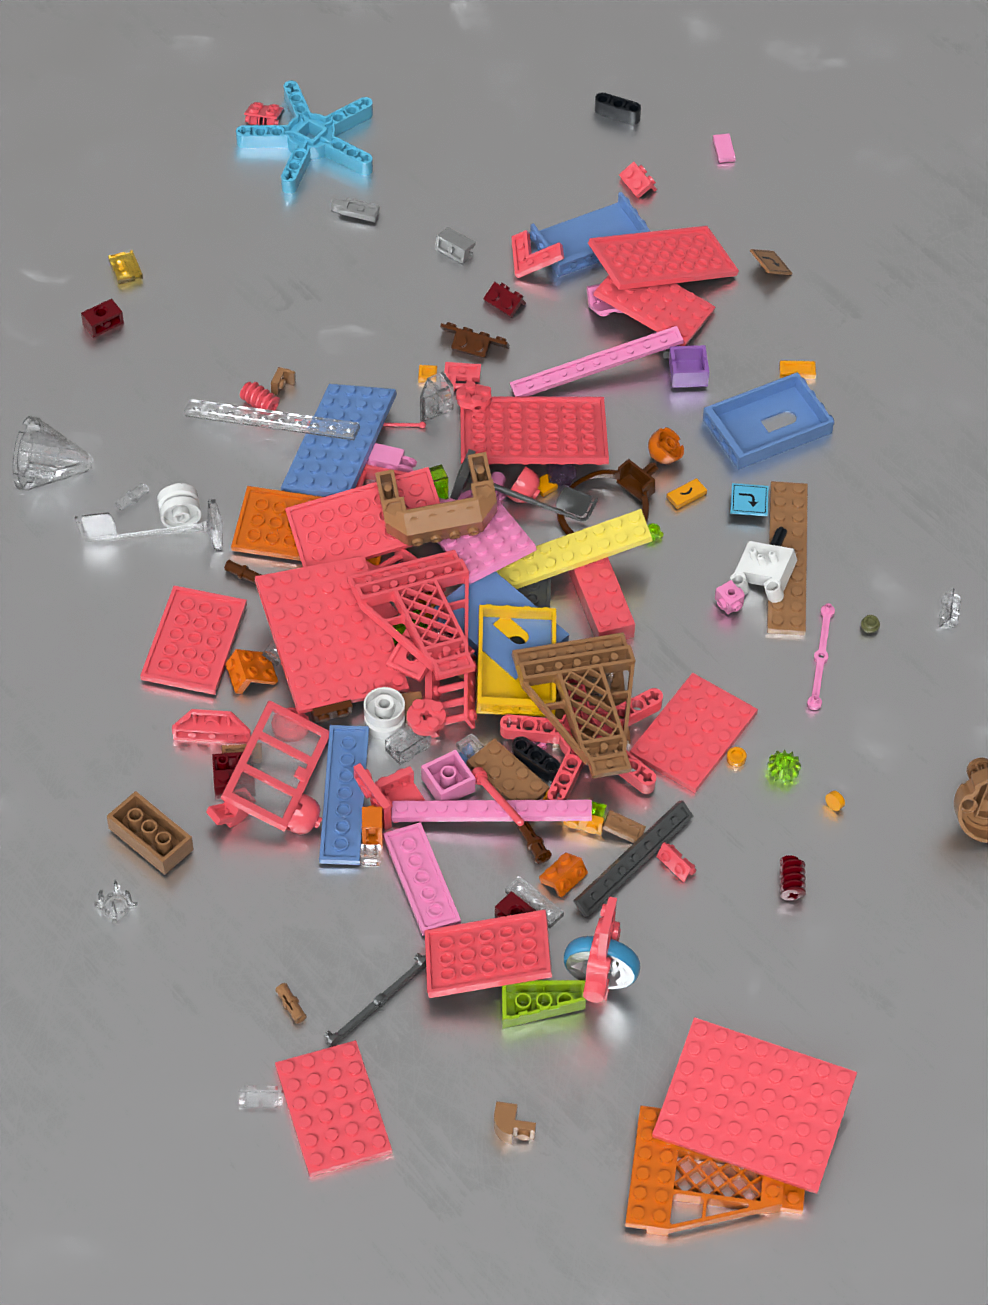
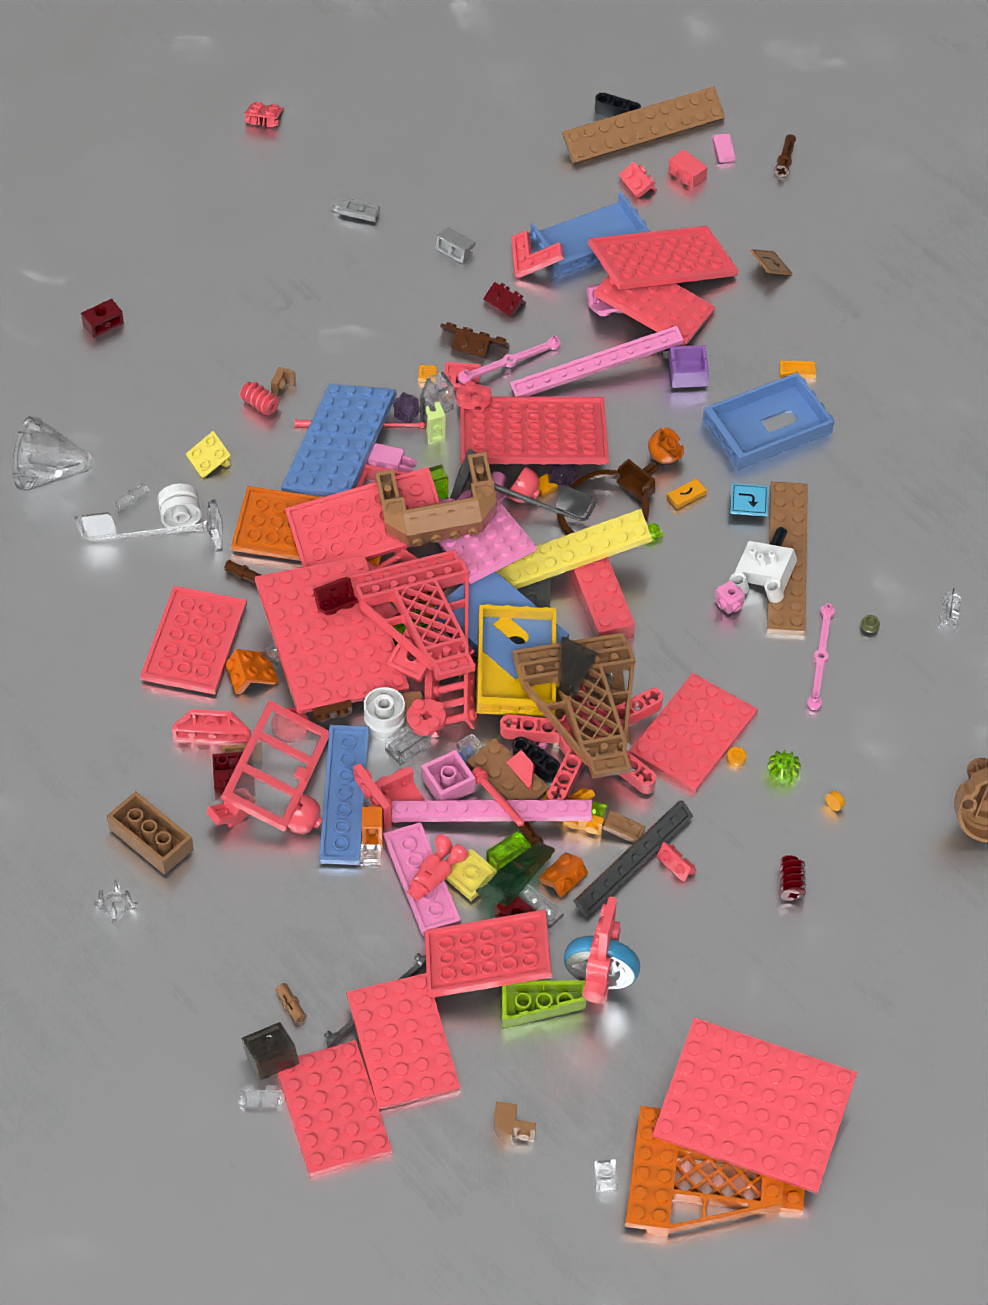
(125, 267): clear yellow plate -> none
(209, 455): none -> light yellow hinge
(270, 1050): none -> clear smoke container
(272, 419): clear plate -> none
(304, 148): medium azure beam -> none
(335, 596): none -> dark red bracket
(402, 1041): none -> coral plate
(406, 407): none -> clear purple brick
(434, 869): none -> coral piece
(436, 424): none -> yellowish green hinge
(466, 375): none -> bright pink piece
(470, 874): none -> light yellow plate
(507, 850): none -> clear neon green brick
(513, 876): none -> clear green wedge
(522, 768): none -> coral tile
(573, 666): none -> clear smoke slope
(582, 794): none -> light orange tile
(605, 1175): none -> clear brick
(643, 125): none -> medium nougat plate
(687, 169): none -> coral brick
(784, 159): none -> reddish brown pin

